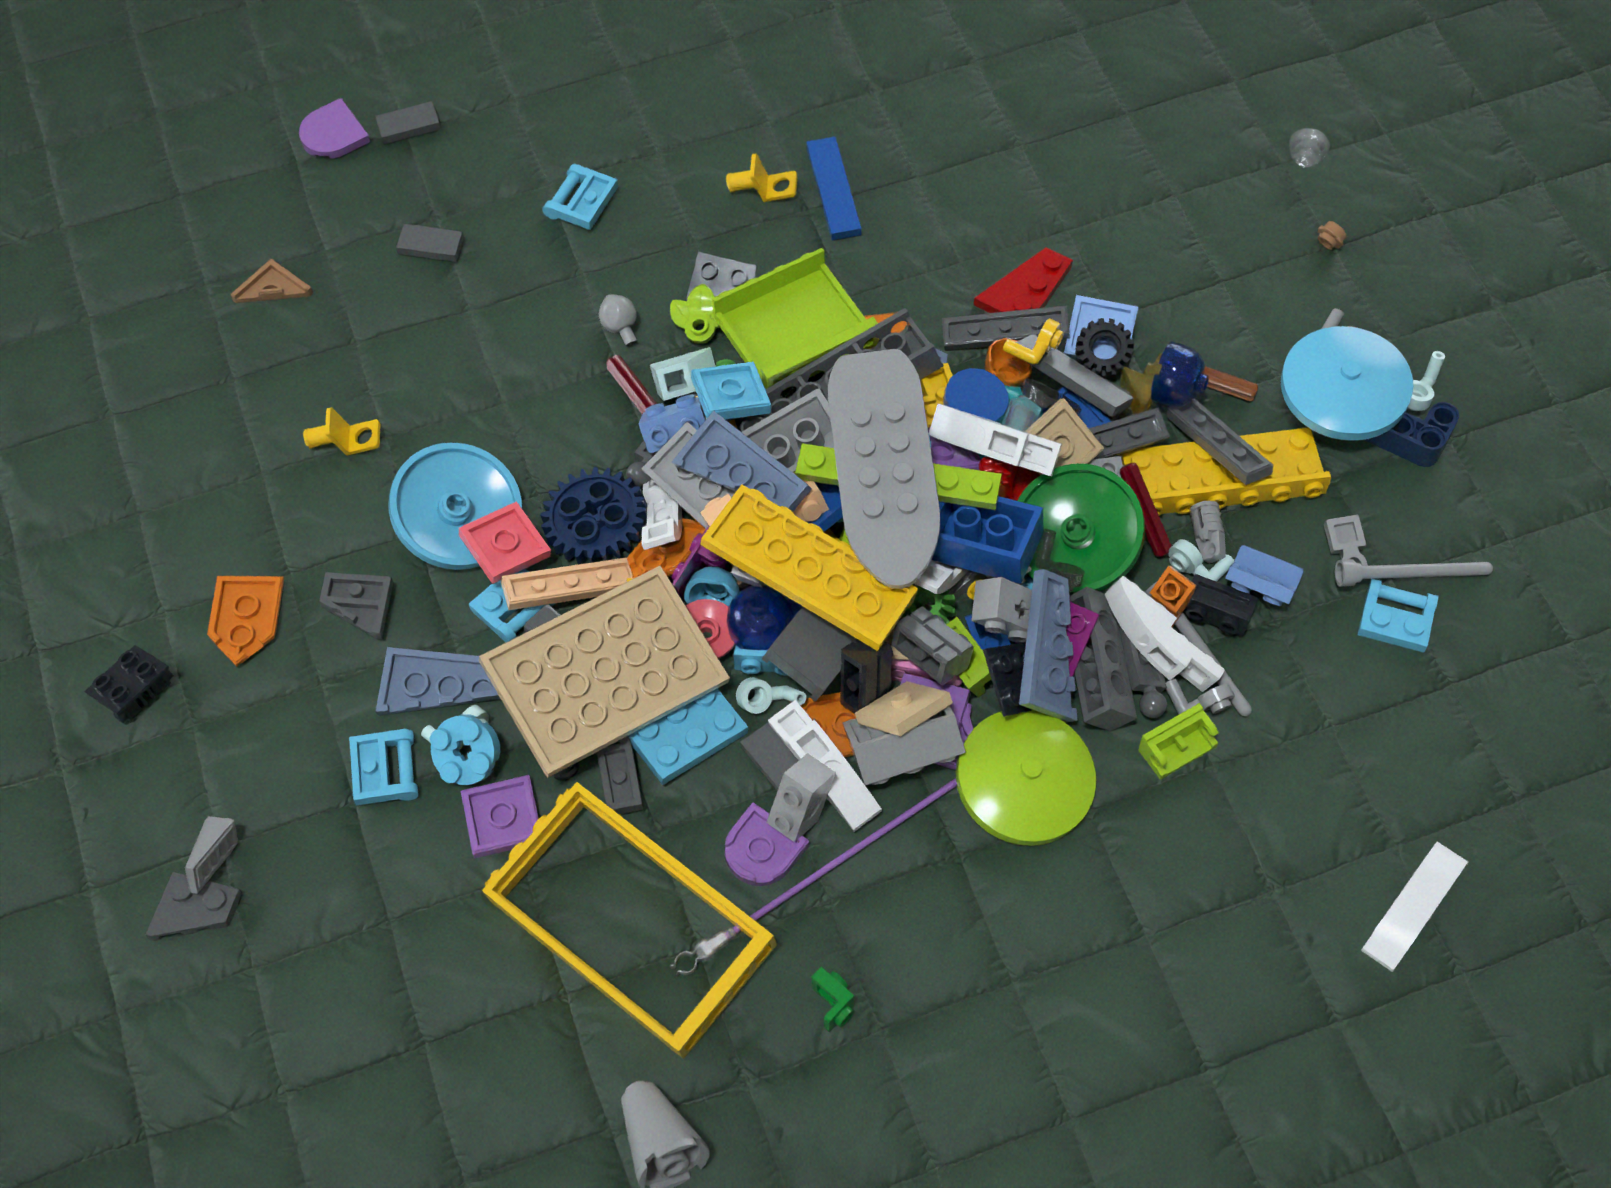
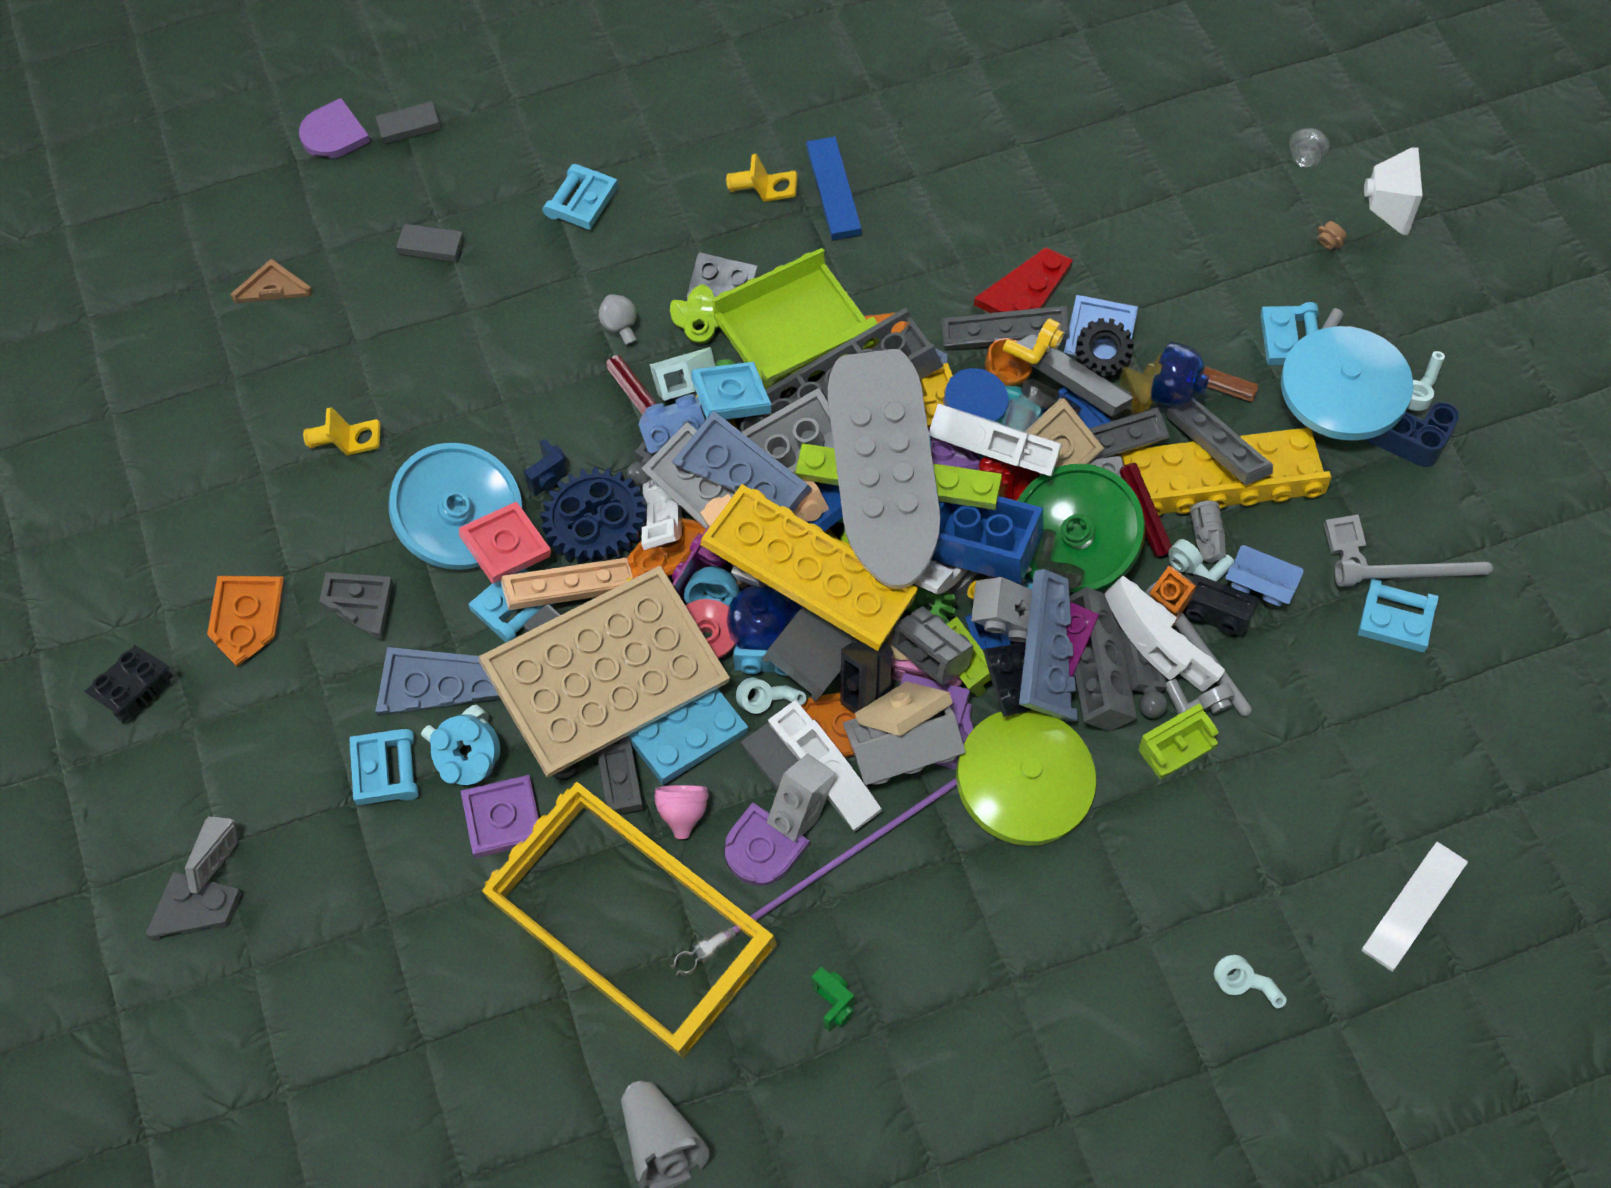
(547, 471): none -> dark blue bracket
(681, 807): none -> bright pink helmet
(1244, 979): none -> light aqua plate
(1281, 330): none -> medium azure plate
(1396, 190): none -> white slope

